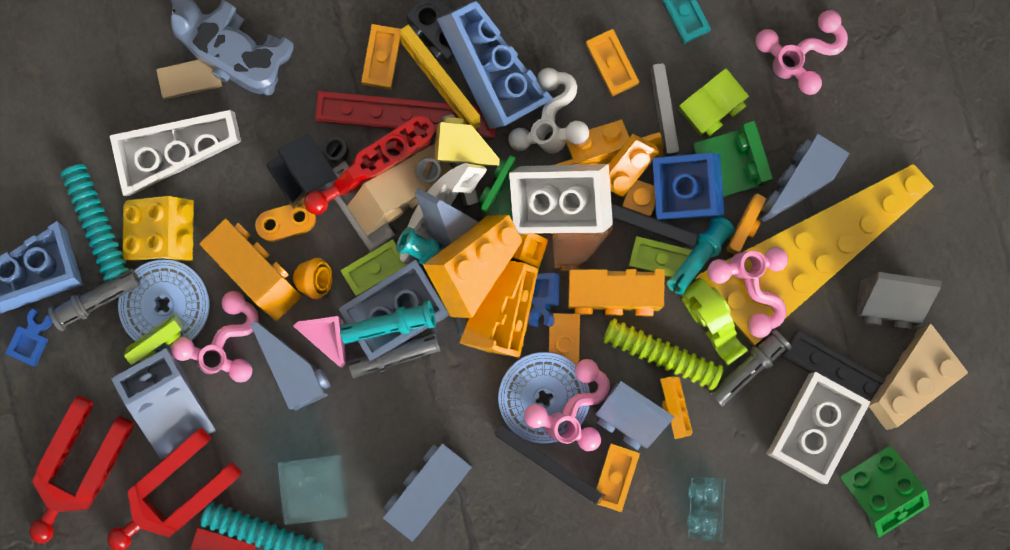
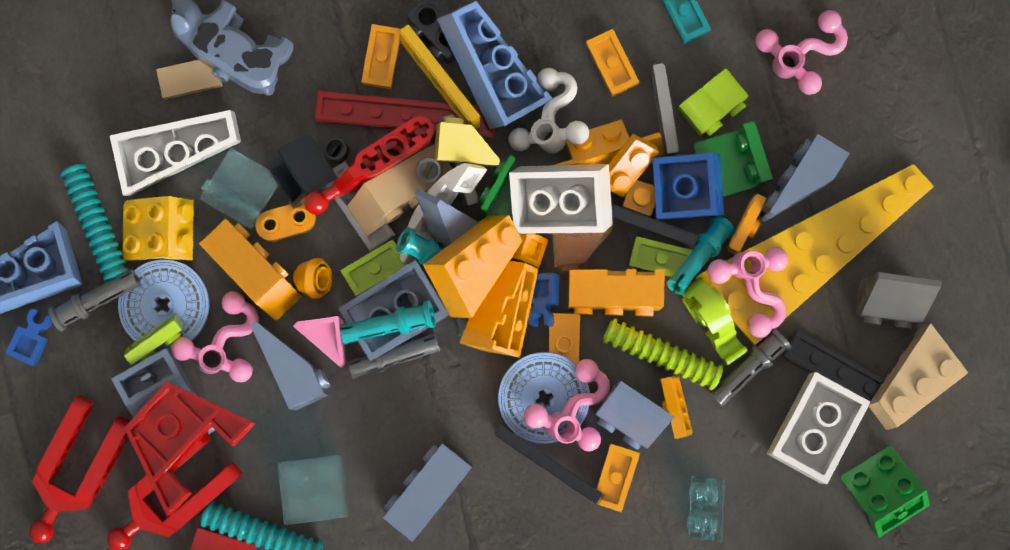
(169, 430): none -> red wing
(239, 188): none -> clear light blue hinge

